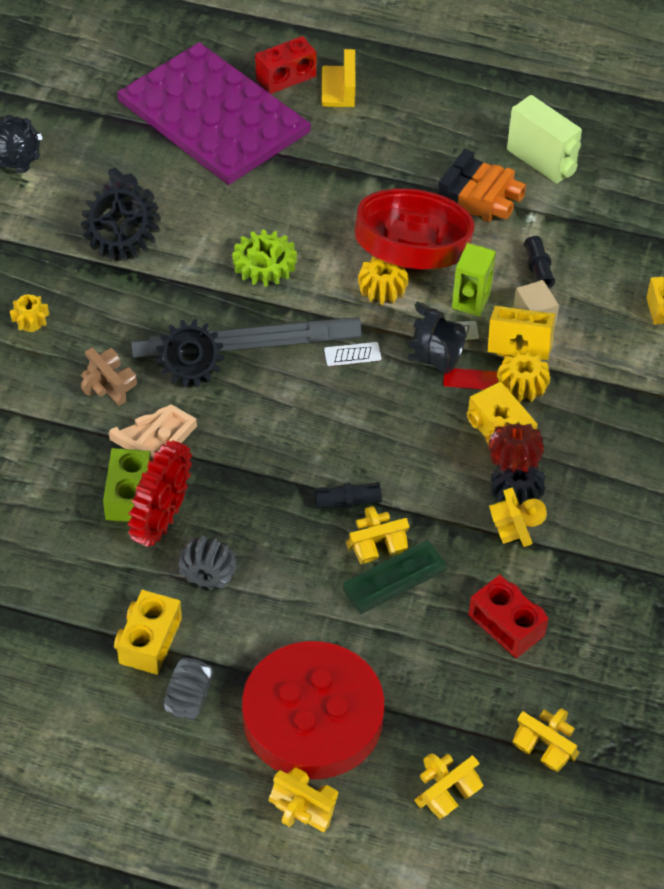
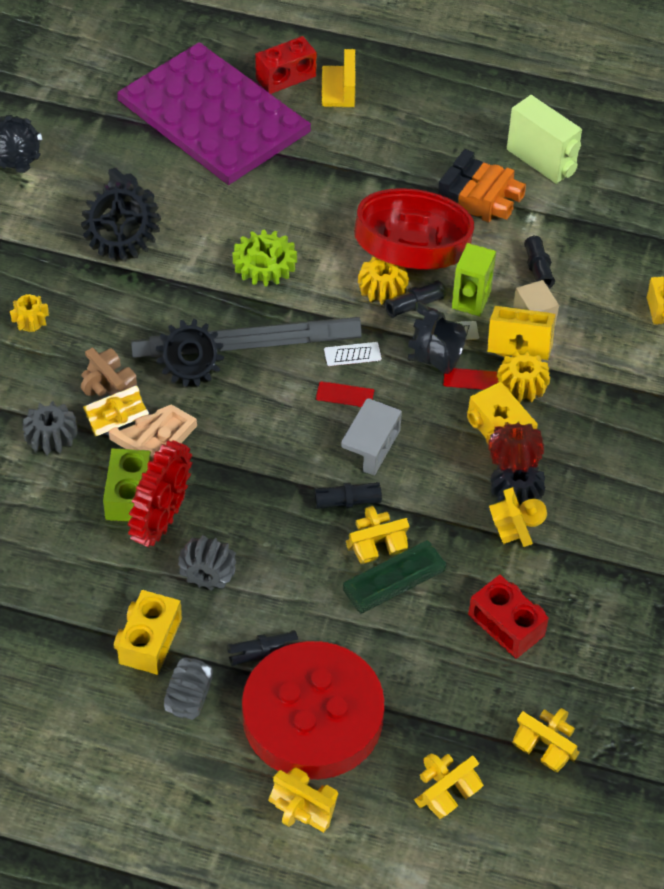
(49, 428): none -> dark grey gear
(115, 410): none -> yellow hips
(259, 647): none -> black pin
(343, 394): none -> red sticker
(373, 433): none -> light grey panel
(407, 301): none -> black pin

